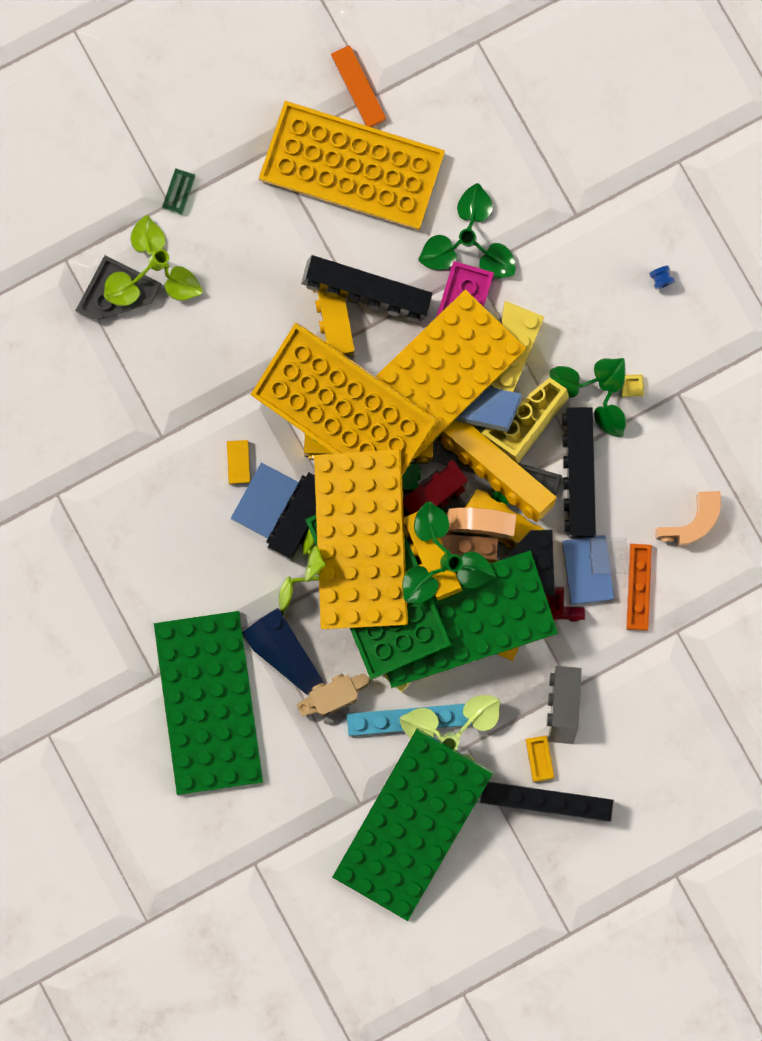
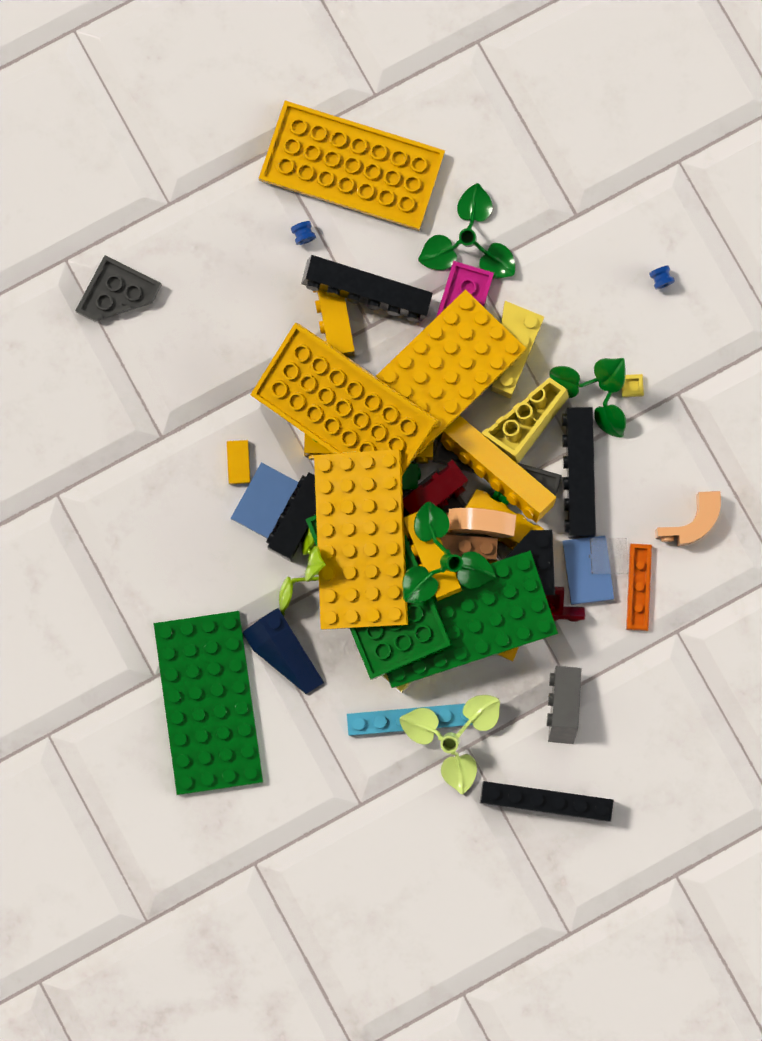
(148, 237): lime plant -> none
(173, 208): clear green tile -> none
(303, 232): none -> blue wheel
(333, 696): tan hinge -> none
(337, 716): light grey tile -> none
(358, 86): orange tile -> none
(412, 824): green plate -> none
(492, 409): medium blue tile -> none
(539, 758): yellow tile -> none

